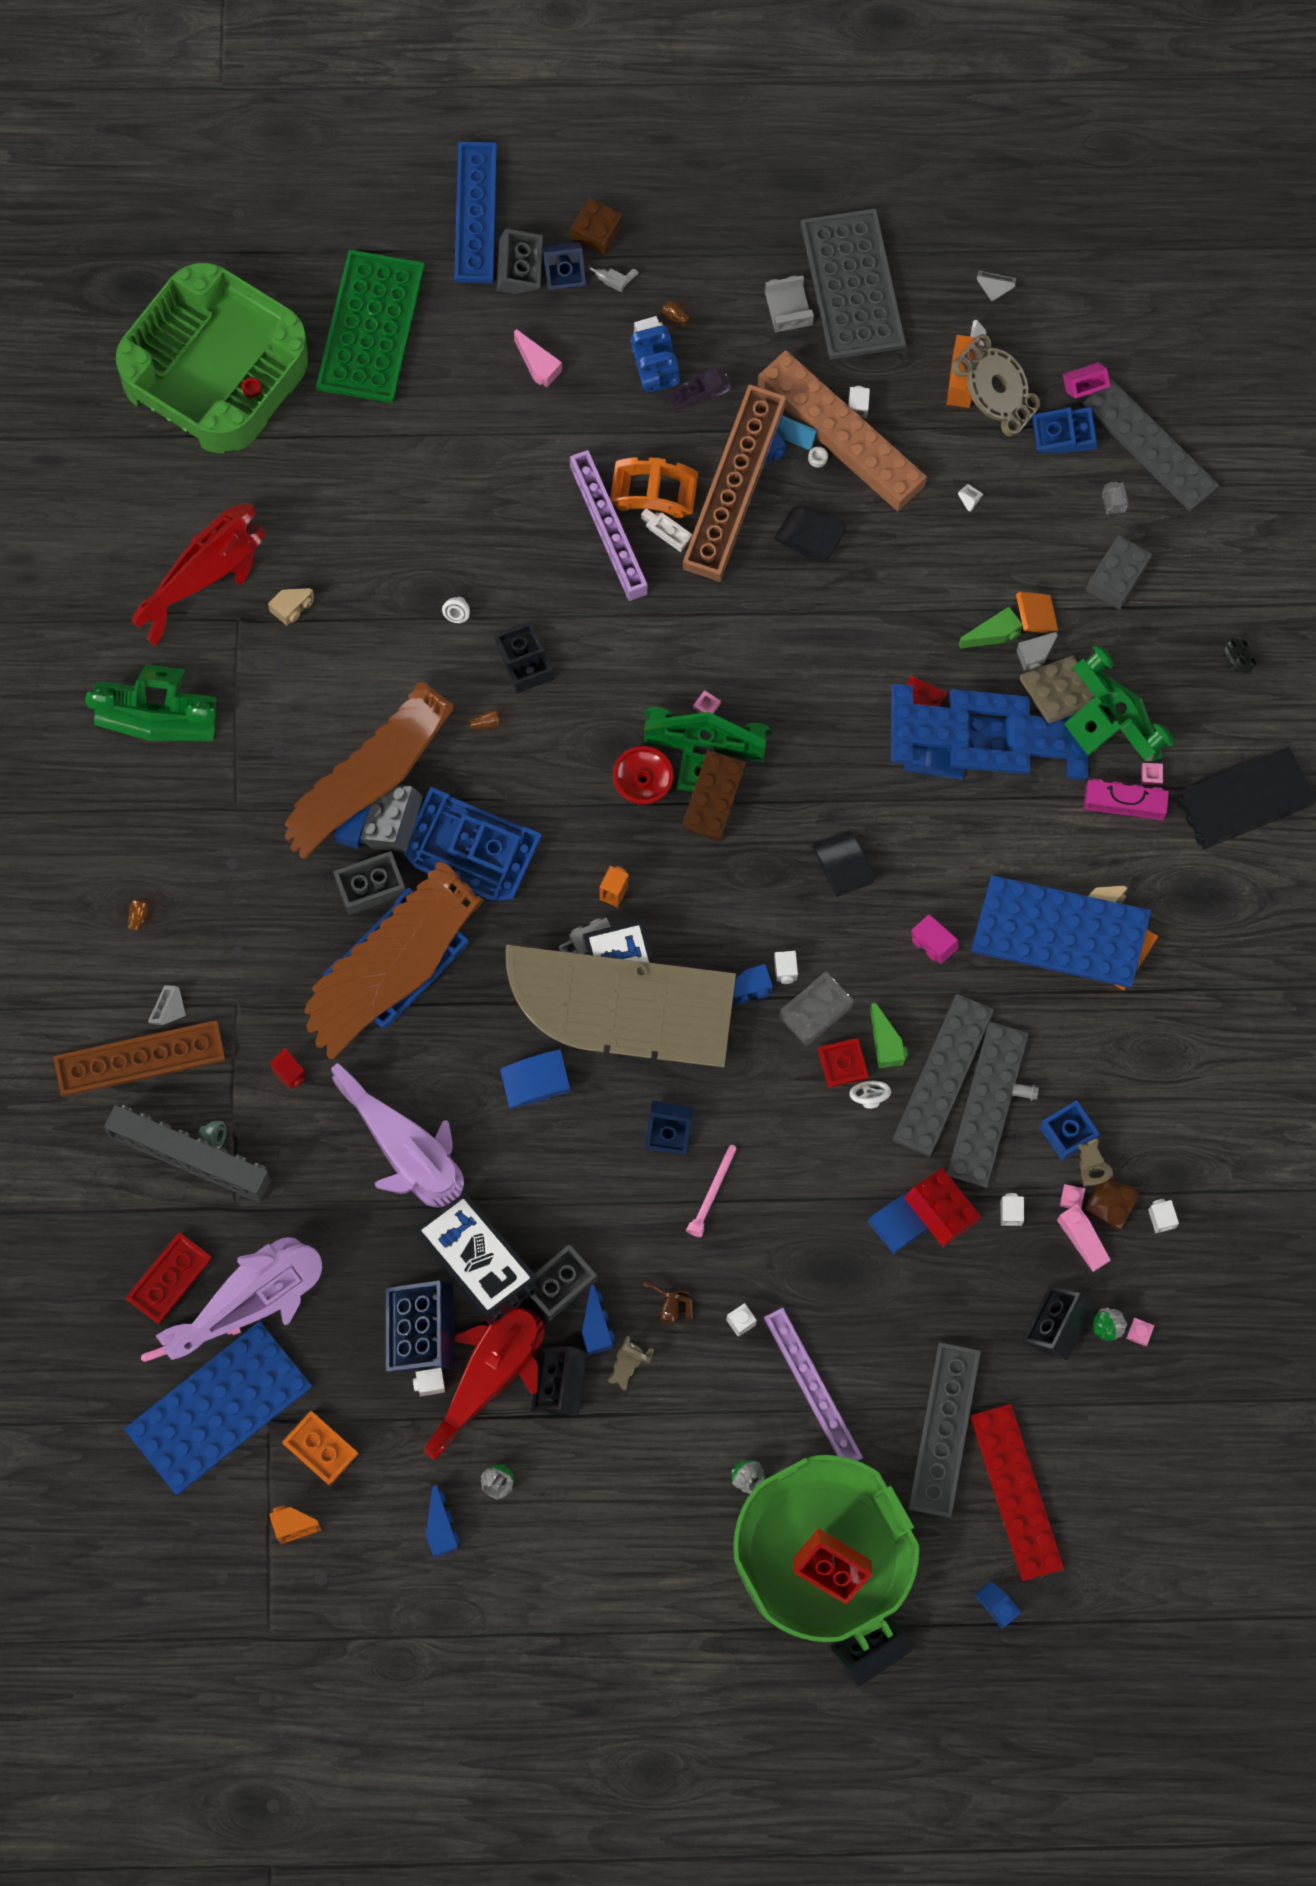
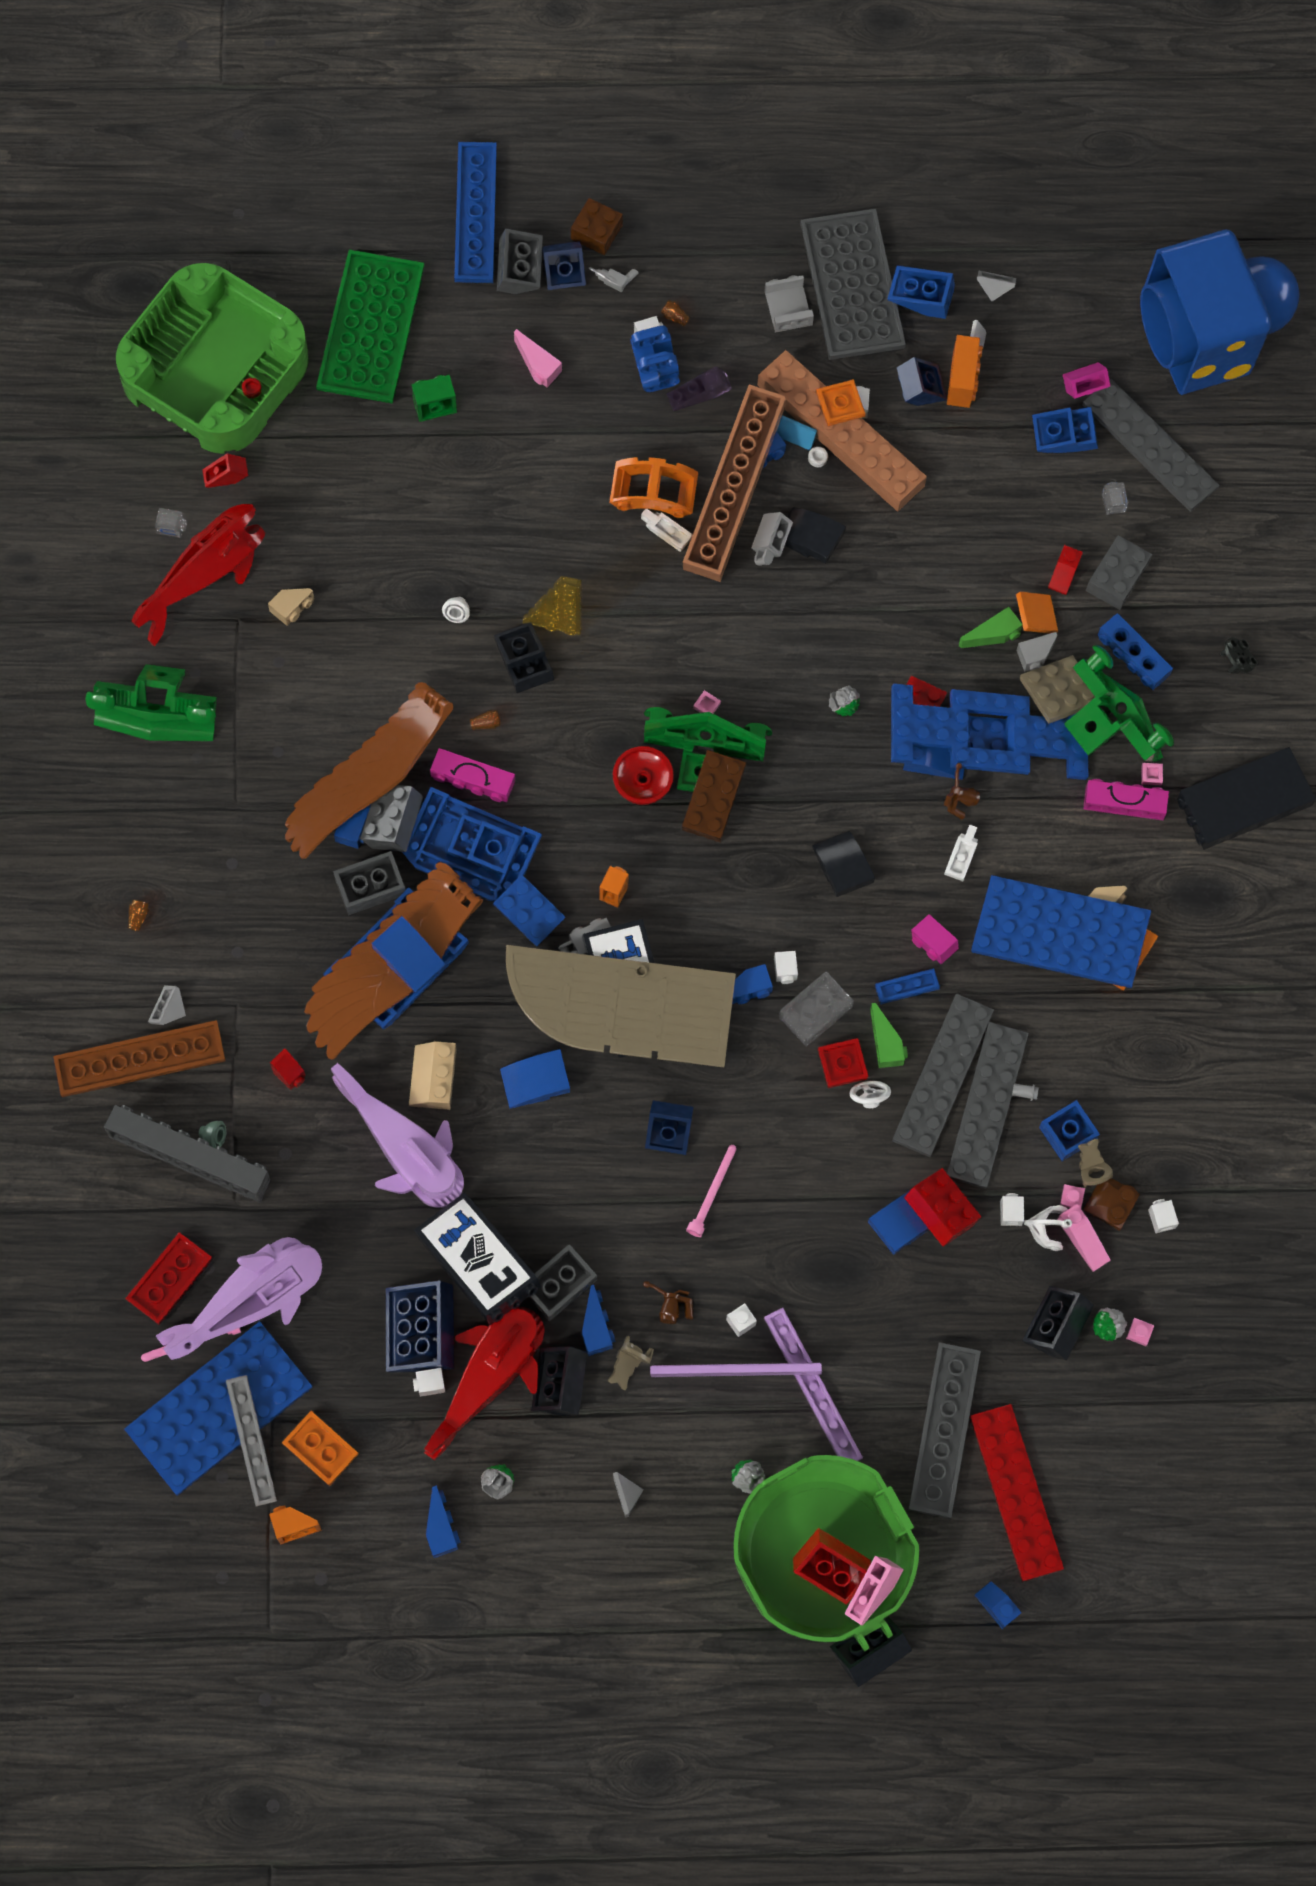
(170, 522): none -> clear brick
(225, 471): none -> red slope
(251, 1440): none -> light grey tile
(408, 954): none -> blue slope
(433, 1075): none -> tan slope
(434, 398): none -> green brick
(472, 775): none -> dark pink brick
(529, 910): none -> blue plate
(559, 608): none -> clear yellow wing
(608, 525): lavender brick -> none
(627, 1492): none -> light grey slope
(736, 1370): none -> lavender tile
(771, 537): none -> light grey brick
(840, 402): none -> orange tile
(844, 701): none -> light grey piece
(873, 1589): none -> bright pink slope
(907, 986): none -> blue tile
(921, 382): none -> dark blue slope
(922, 290): none -> blue slope
(962, 854): none -> white hinge
(967, 796): none -> reddish brown piece
(970, 496): white slope -> none
(979, 376): dark tan piece -> none
(1038, 1222): none -> white helmet
(1065, 570): none -> red slope
(1133, 641): none -> blue brick
(1213, 308): none -> blue piece

